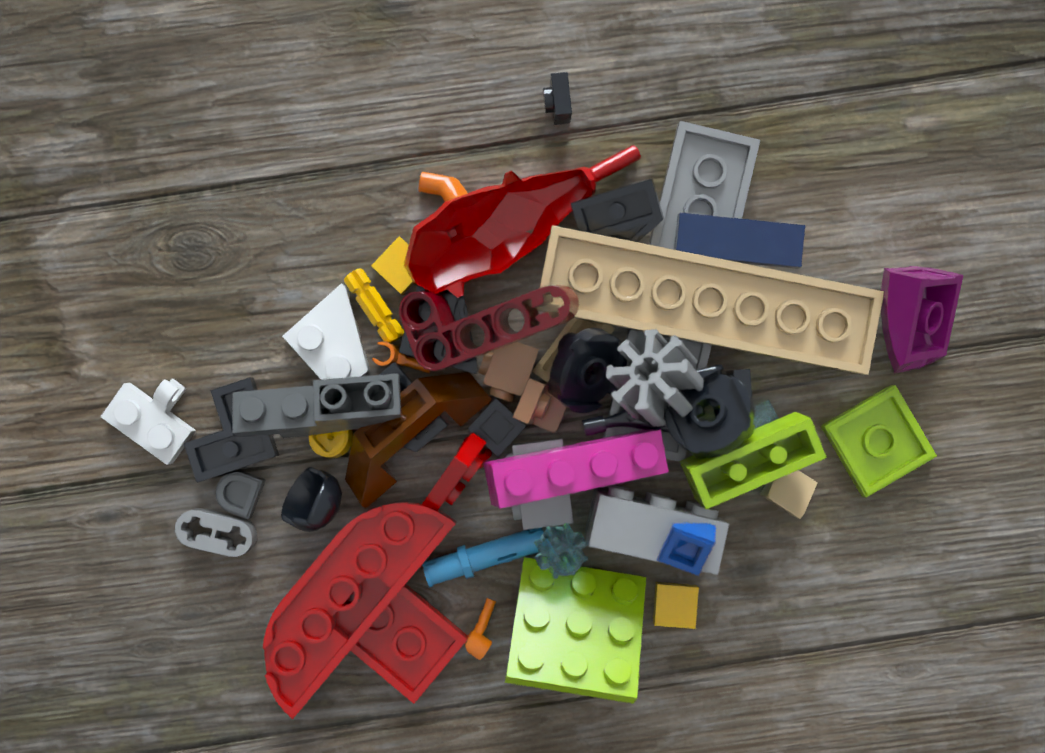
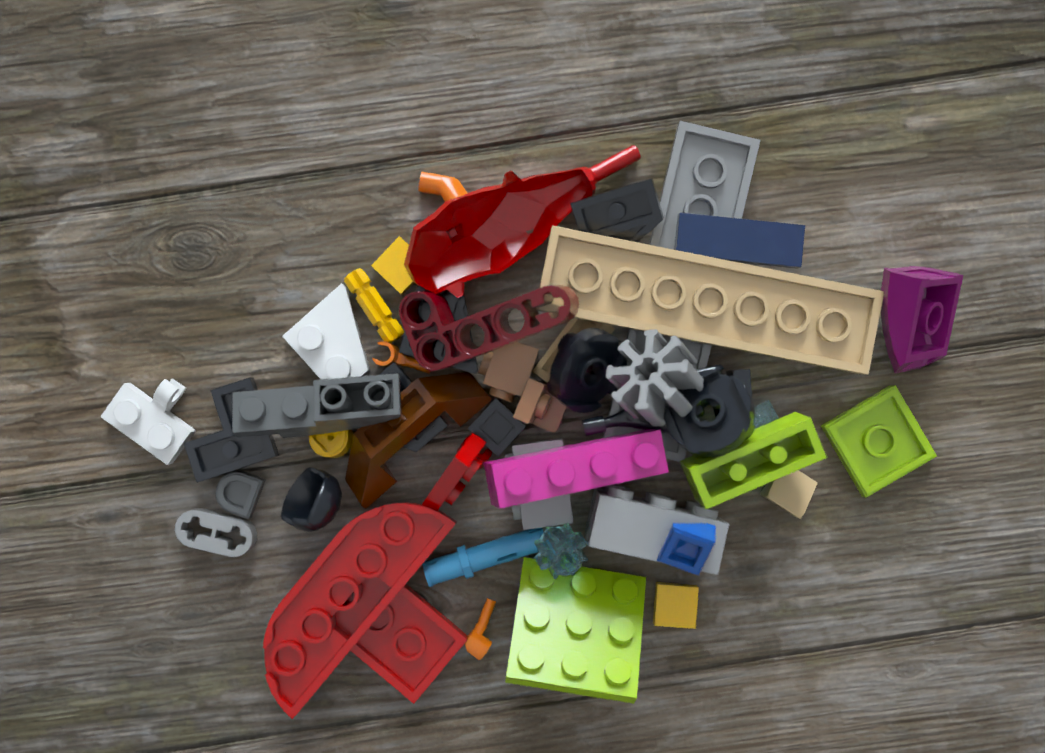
(558, 99): black plate -> none

